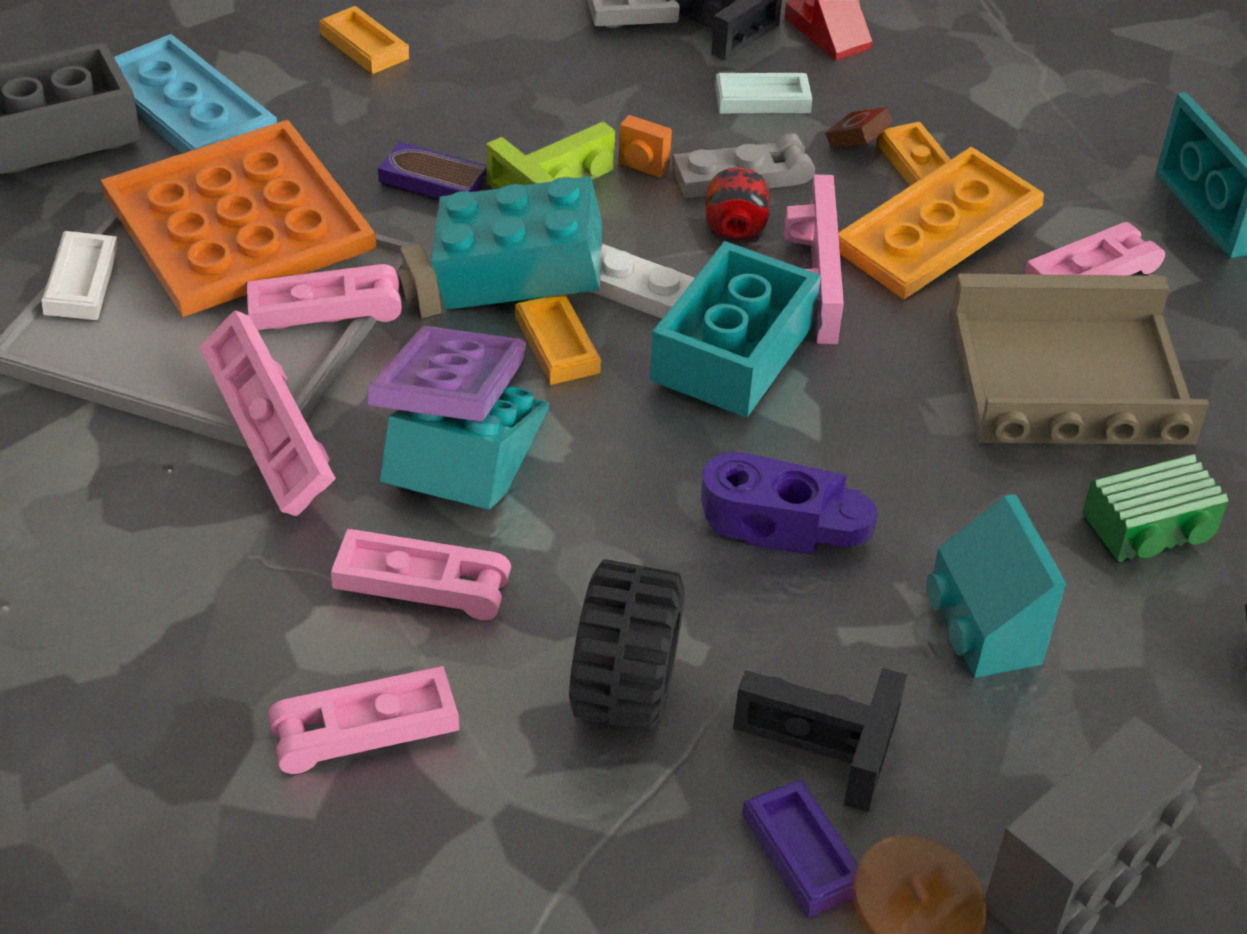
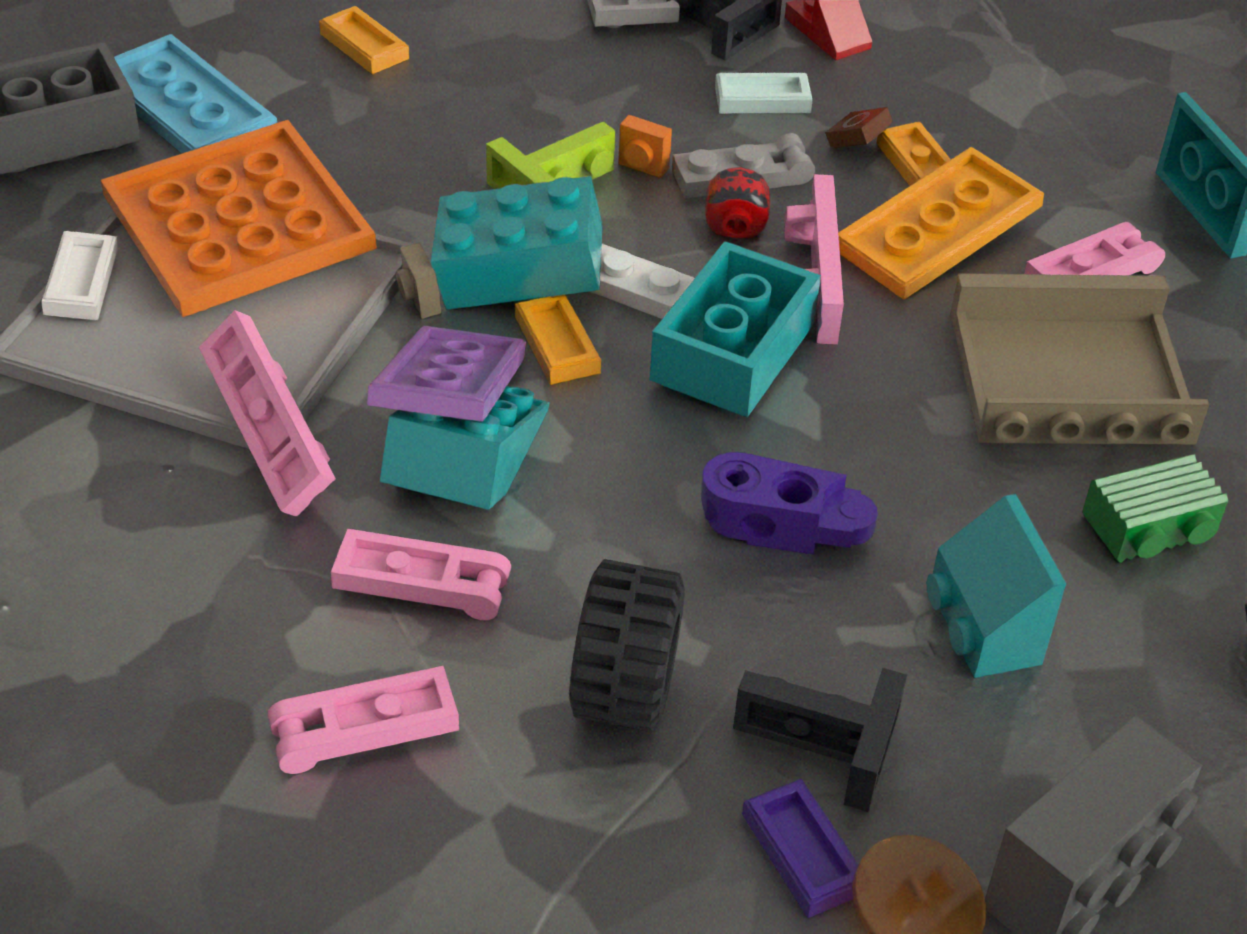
(325, 297): bright pink plate -> none
(430, 172): tile -> none

